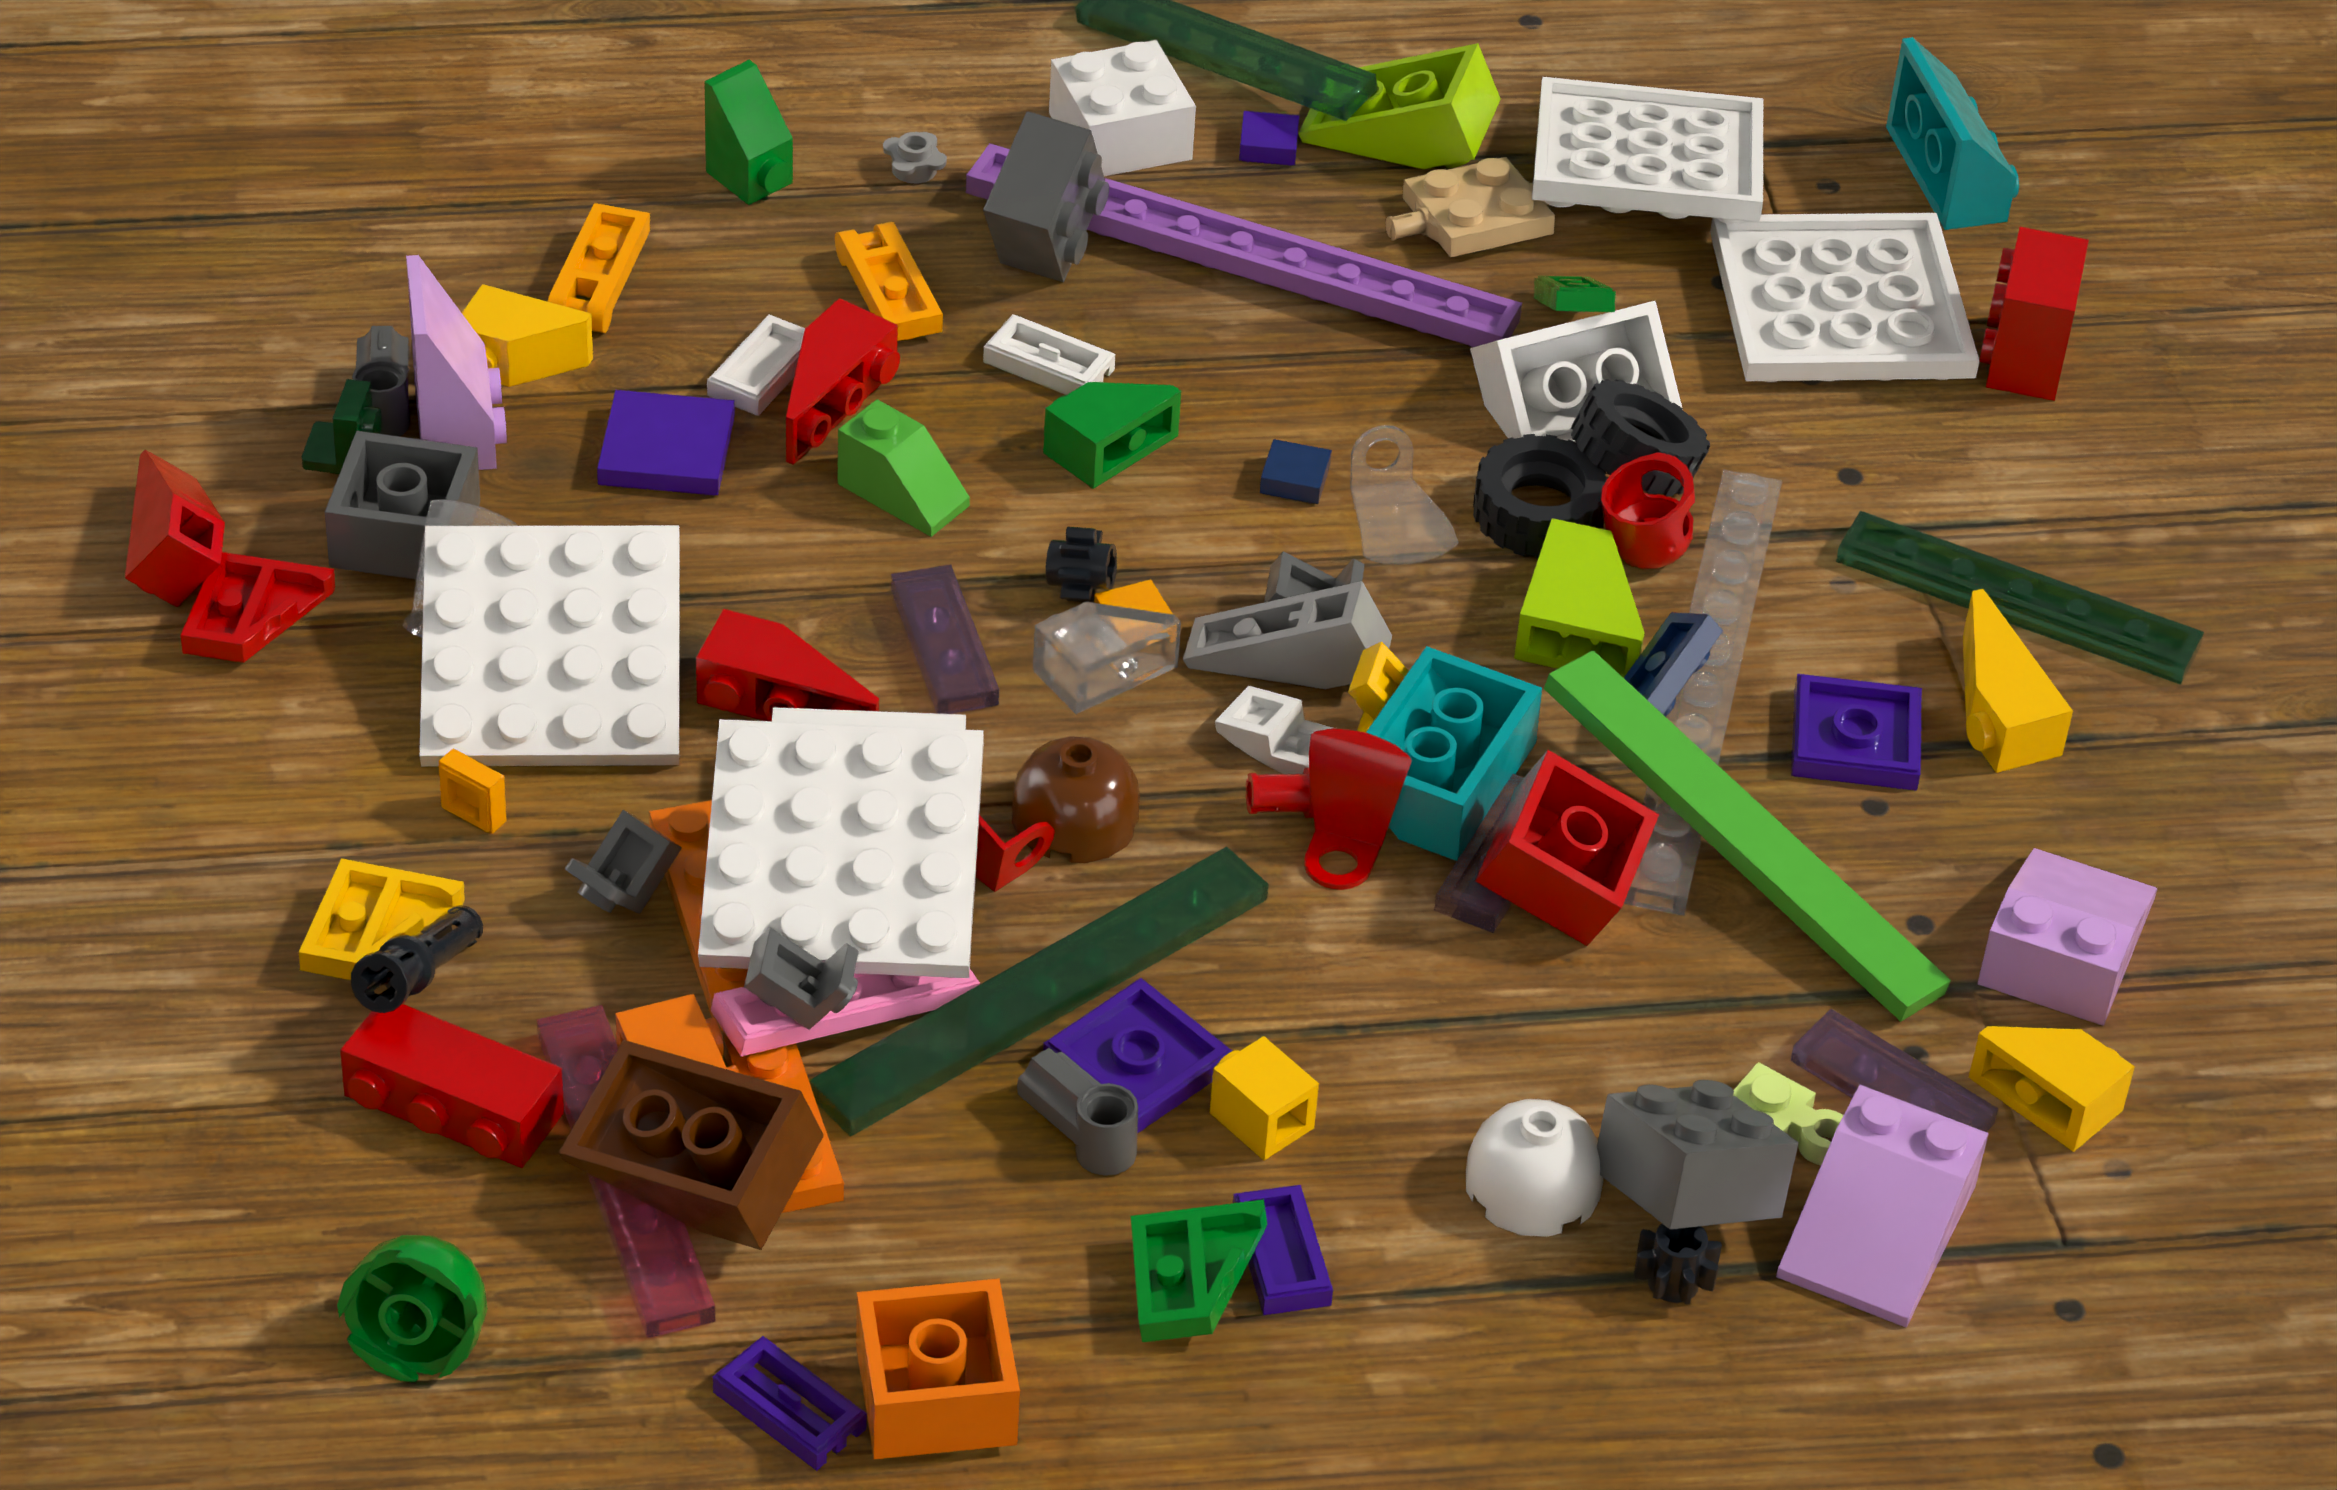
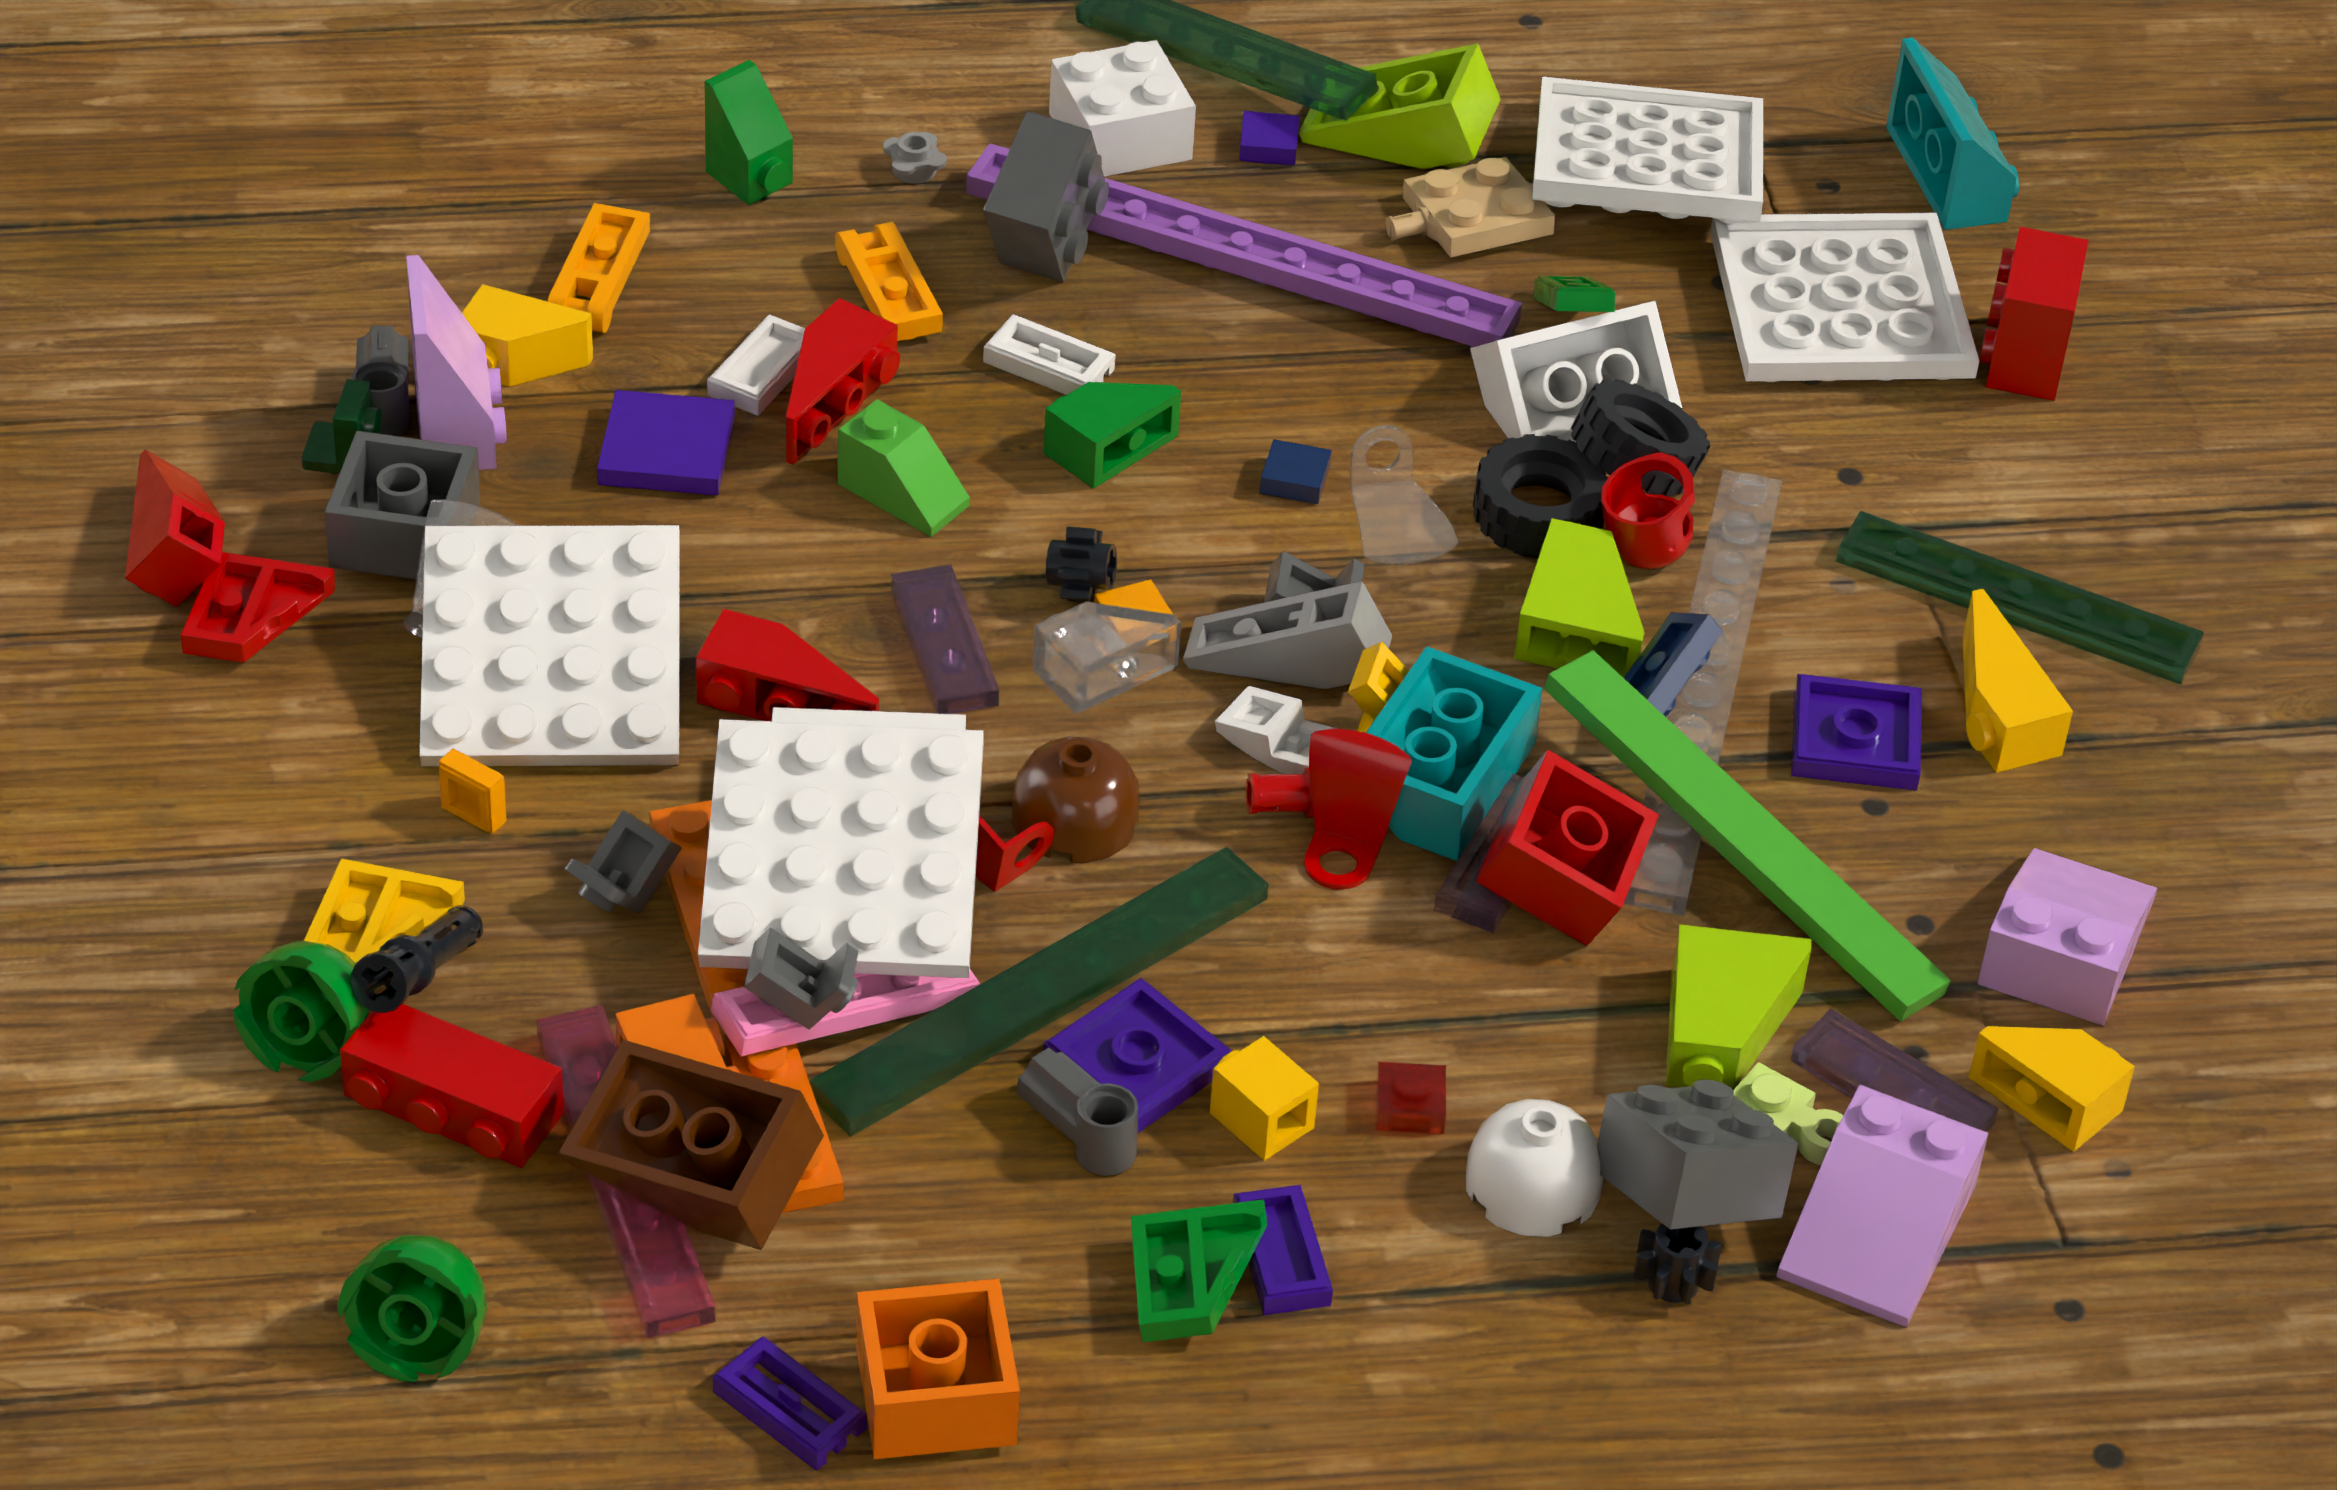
(299, 1008): none -> green cylinder
(1411, 1097): none -> clear red plate
(1729, 1000): none -> lime slope

